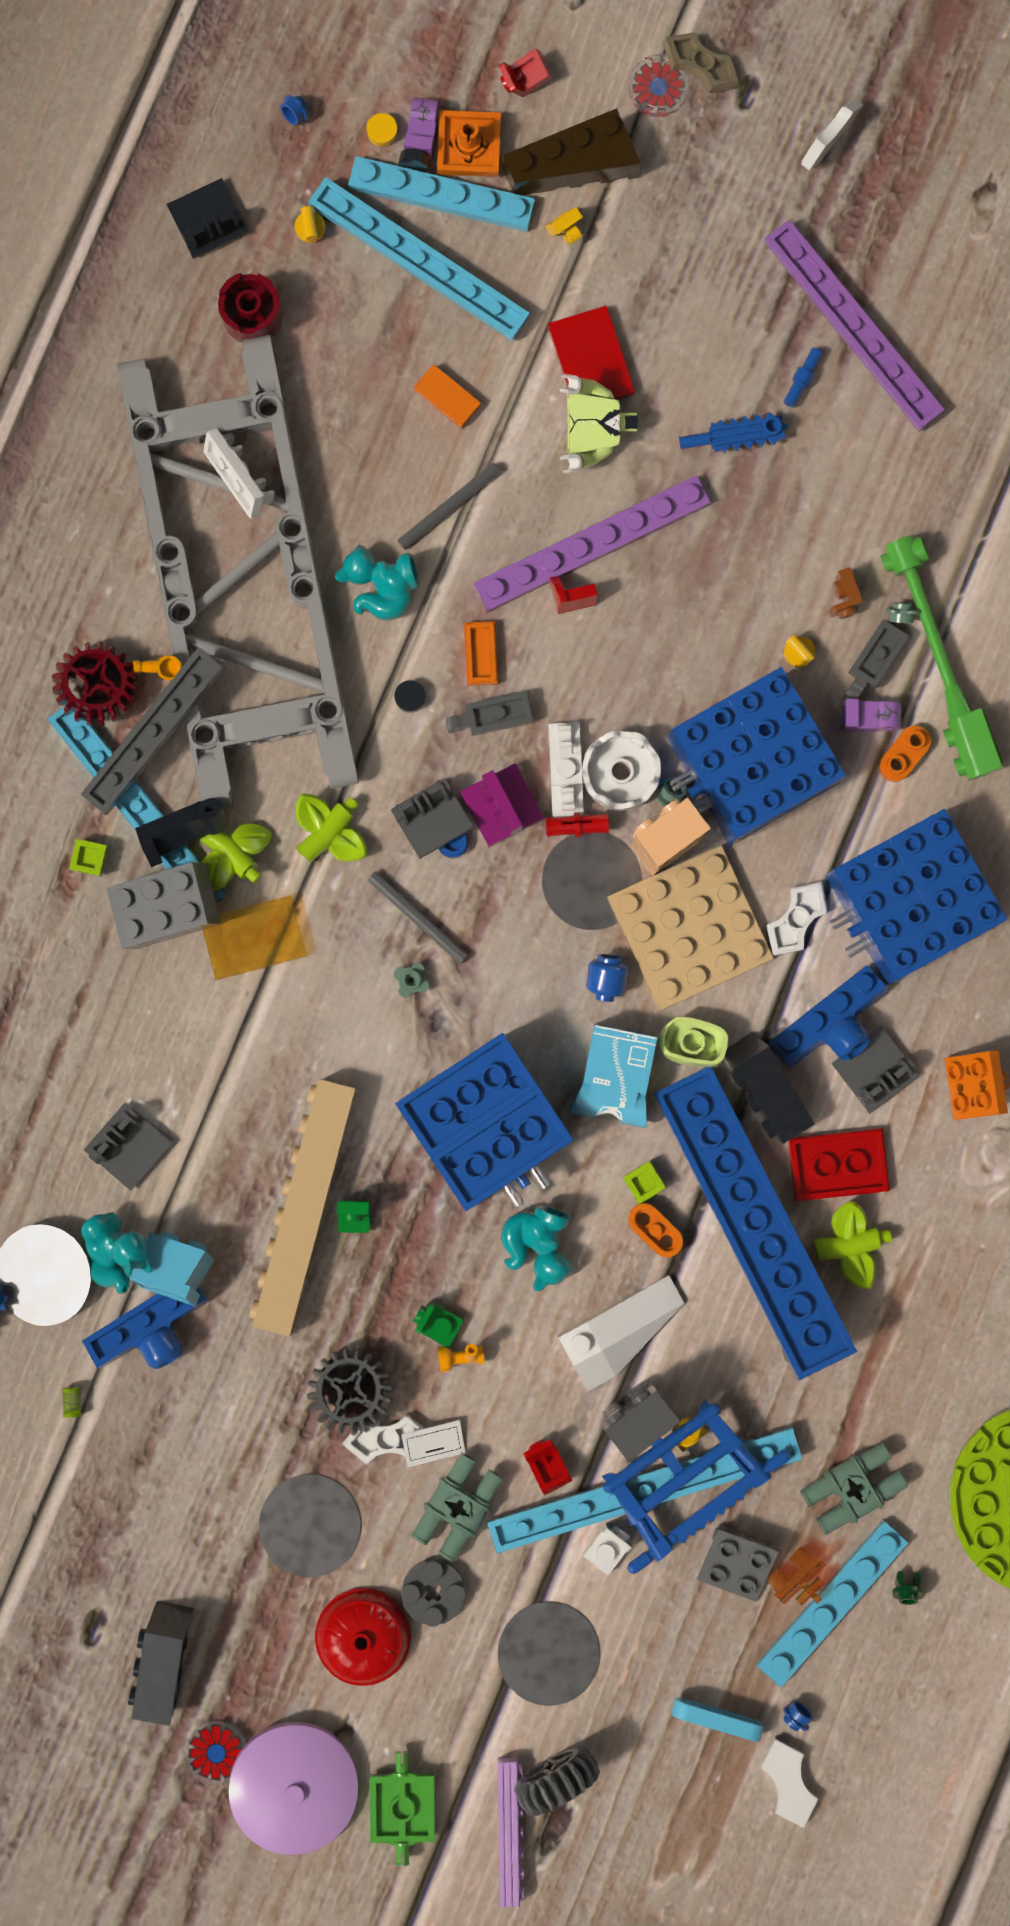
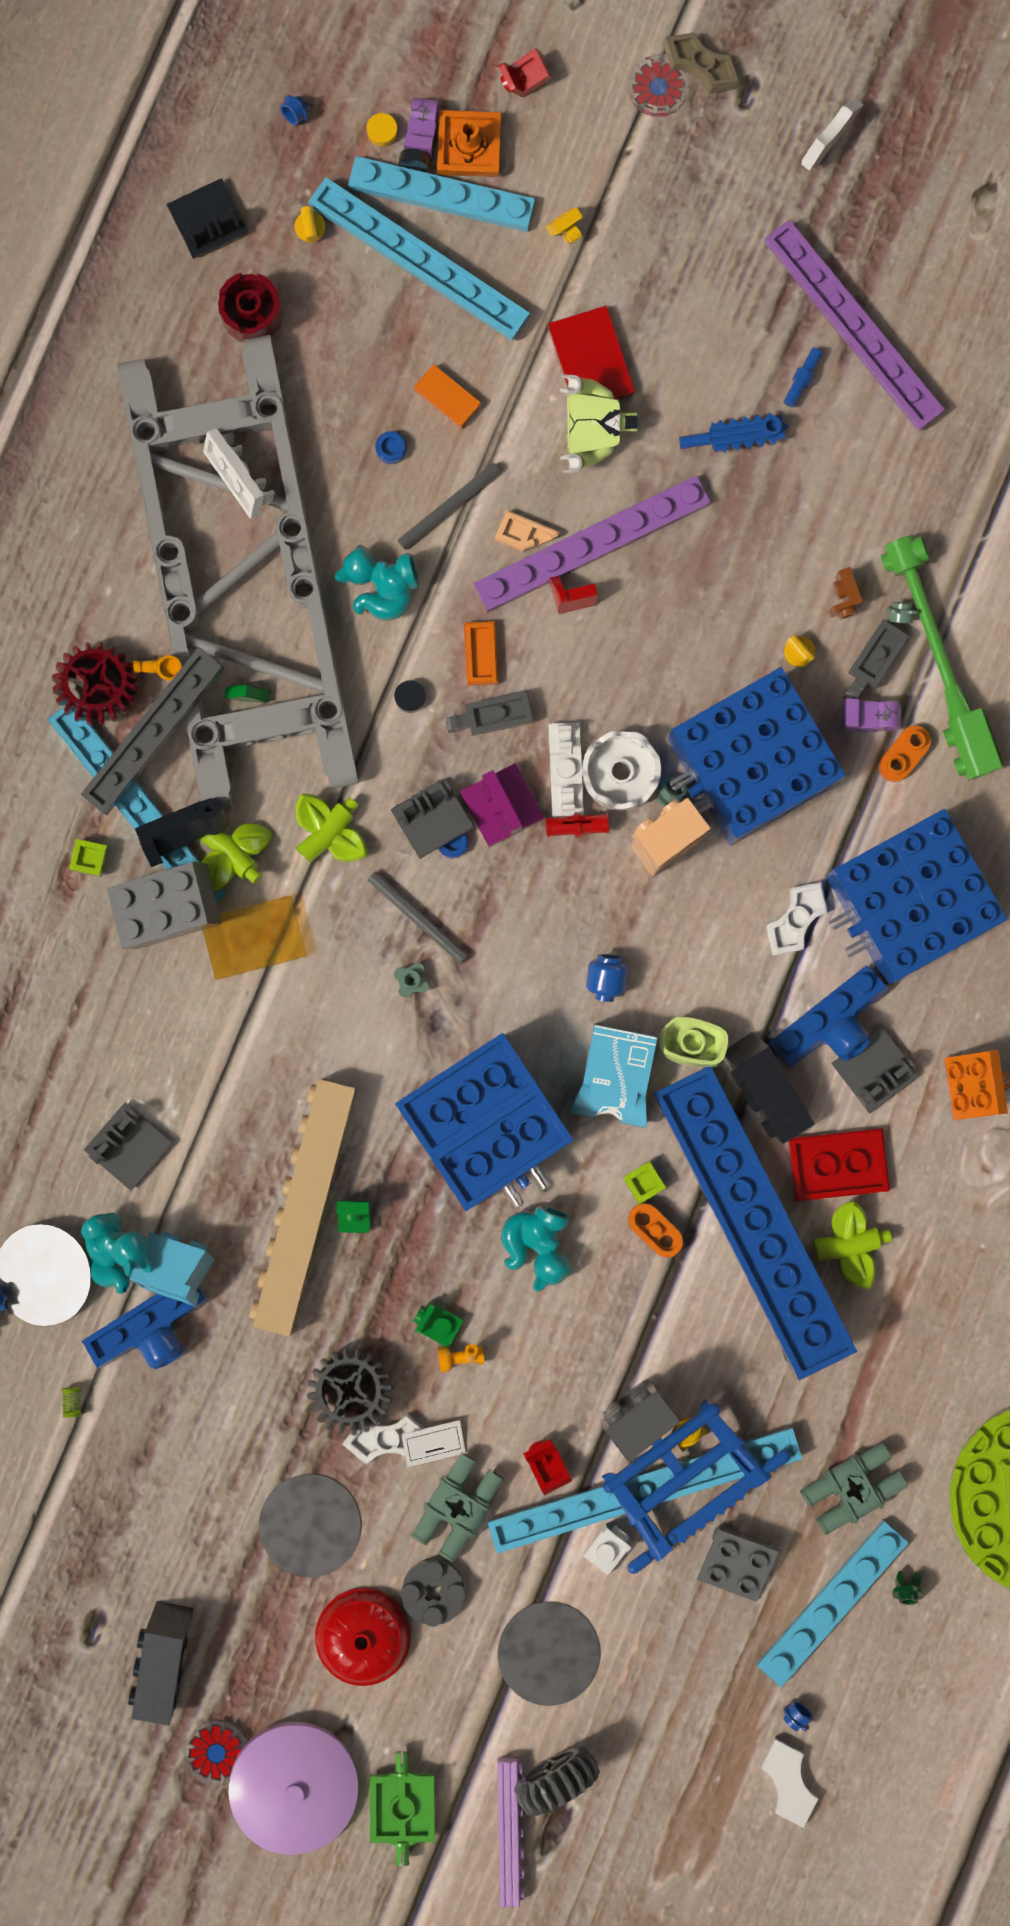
(247, 694): none -> green tile
(391, 447): none -> blue tile
(523, 533): none -> light nougat tile
(575, 156): dark brown wedge -> none
(582, 876): flat silver sticker -> none
(615, 1335): white wedge -> none
(690, 928): tan plate -> none
(717, 1719): medium azure beam -> none
(788, 1587): clear orange hips -> none

